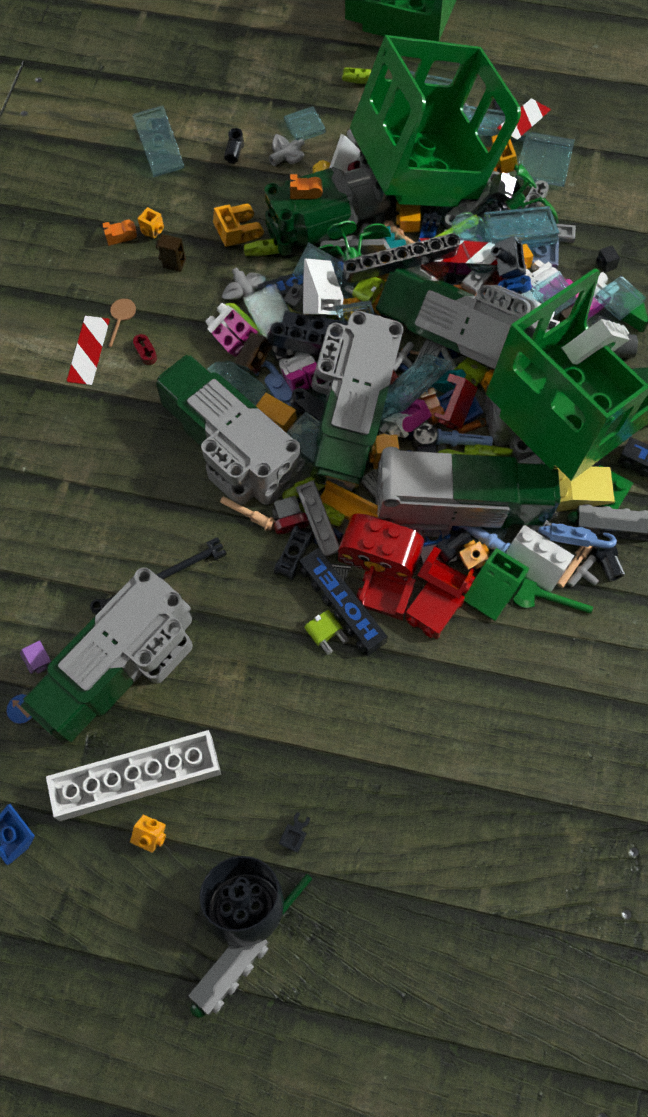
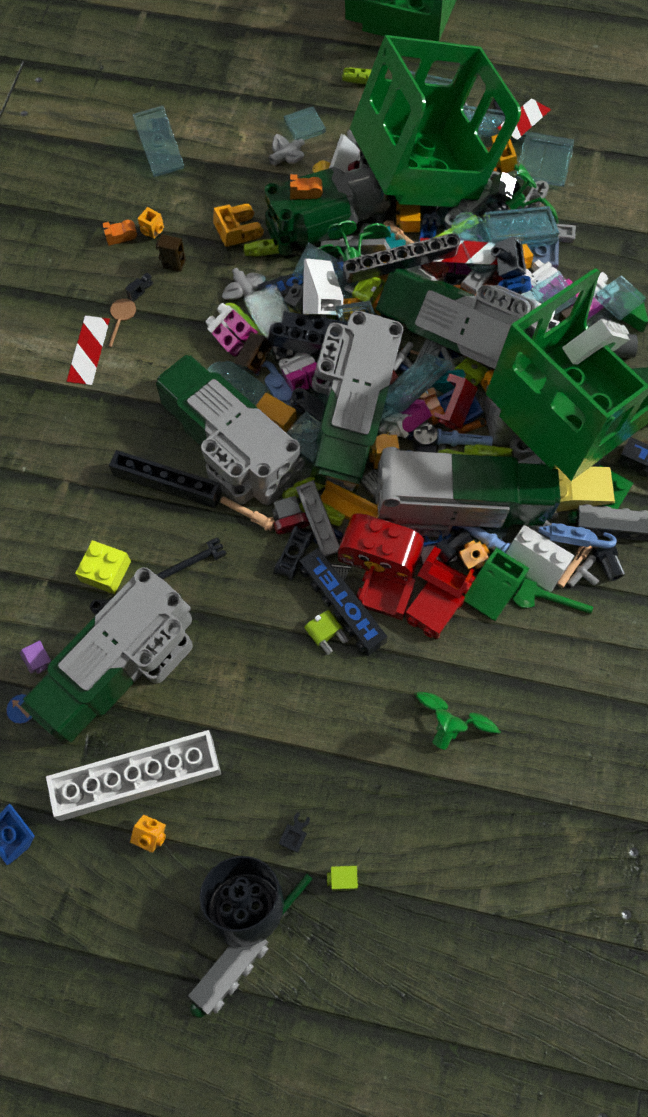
(103, 567): none -> neon yellow brick
(137, 287): none -> black plate
(147, 348): dark red beam -> none
(165, 479): none -> black brick
(234, 145): black piece -> none
(343, 878): none -> lime brick
(450, 725): none -> green plant
(608, 259): black plate -> none

